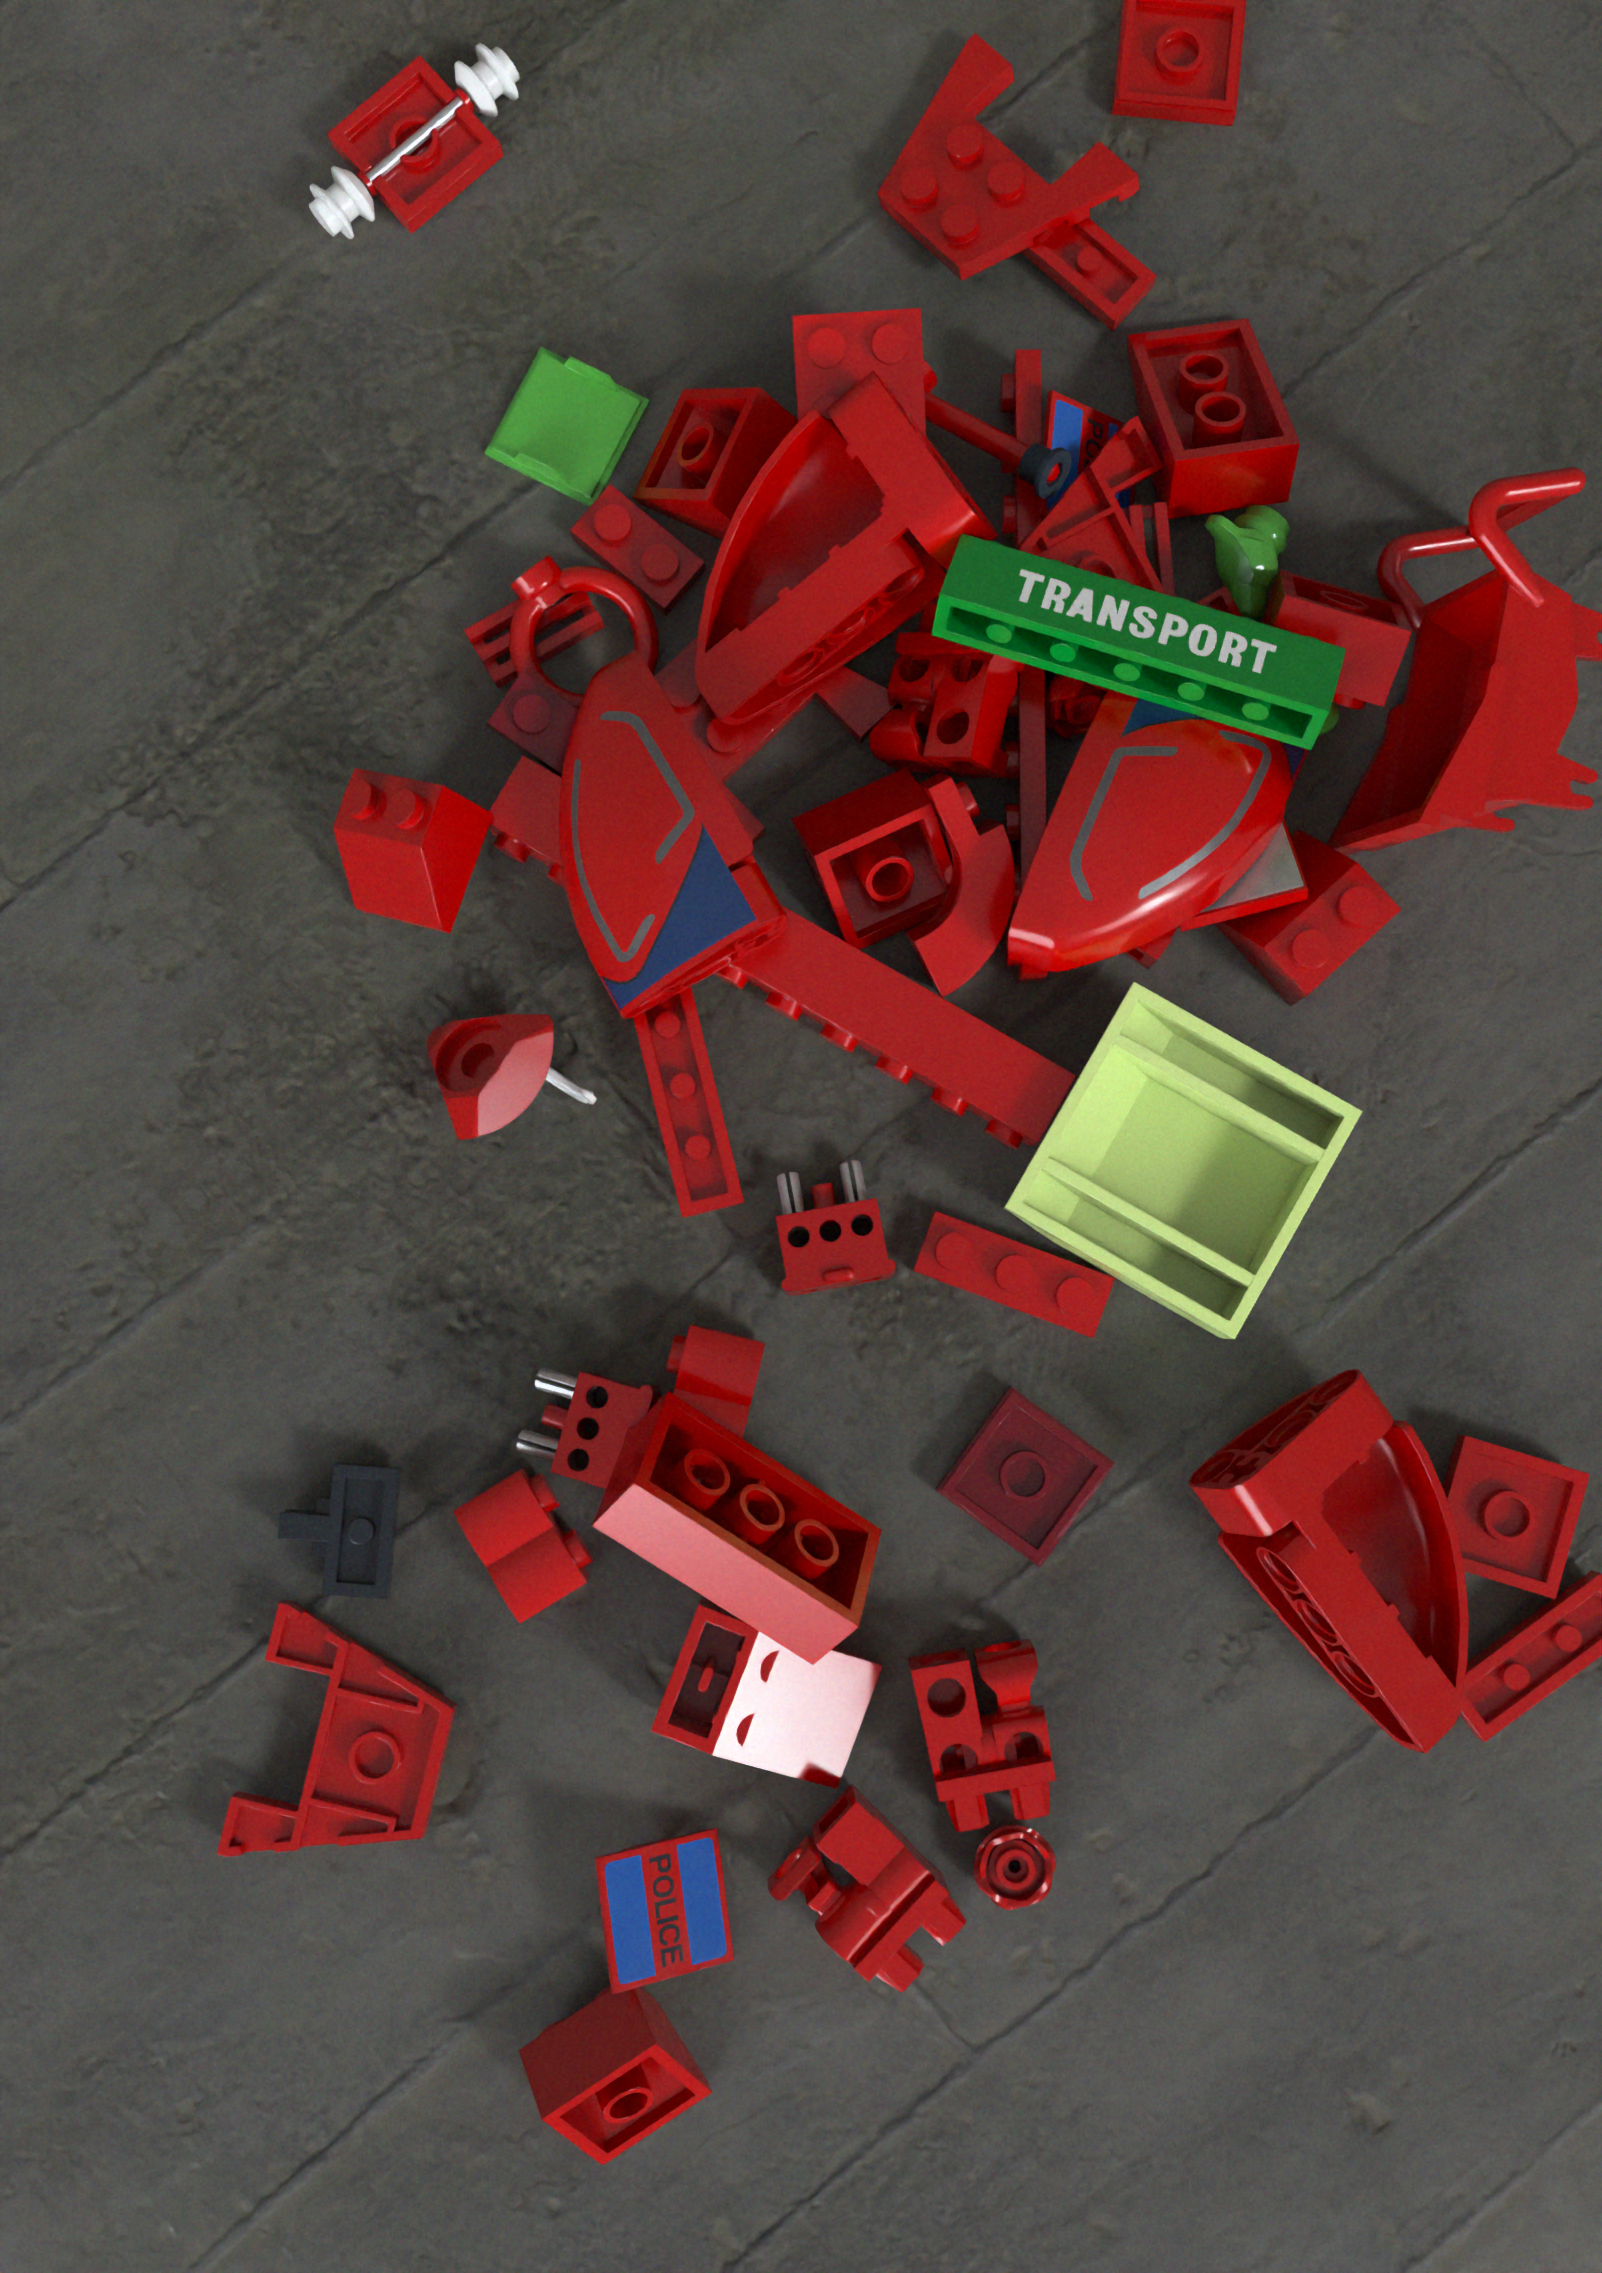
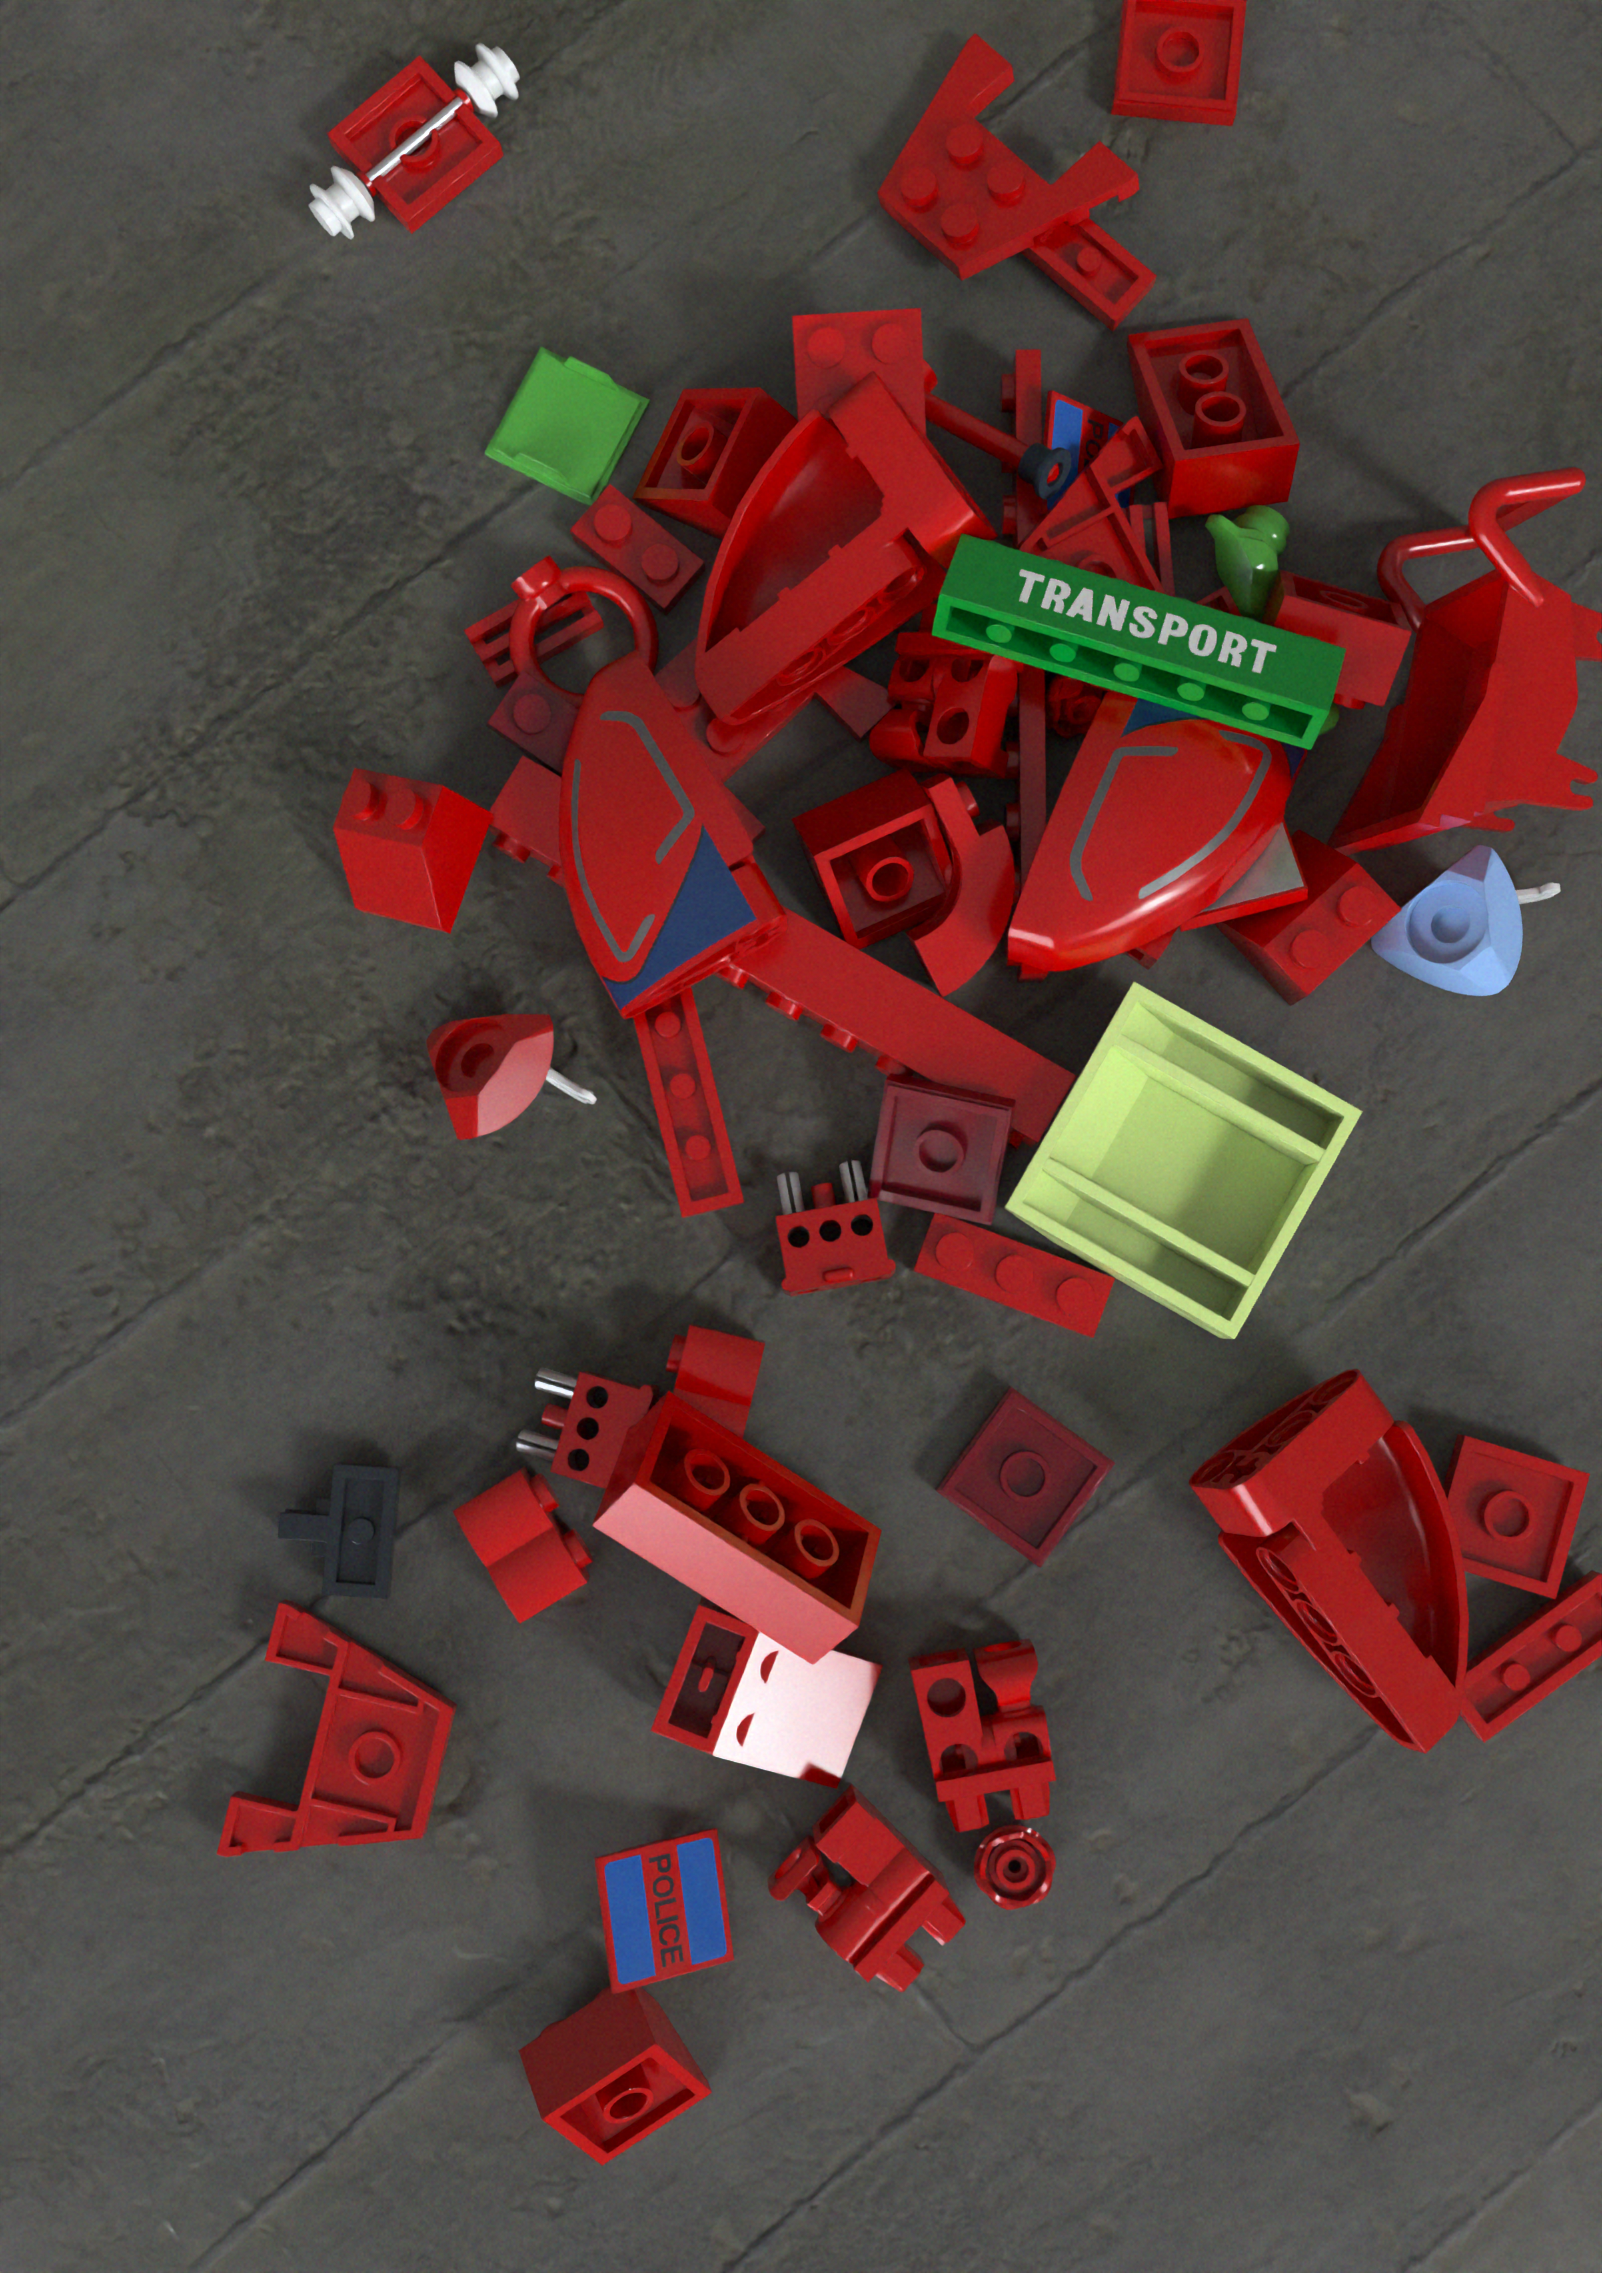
(940, 1148): none -> dark red tile
(1462, 927): none -> light blue hat

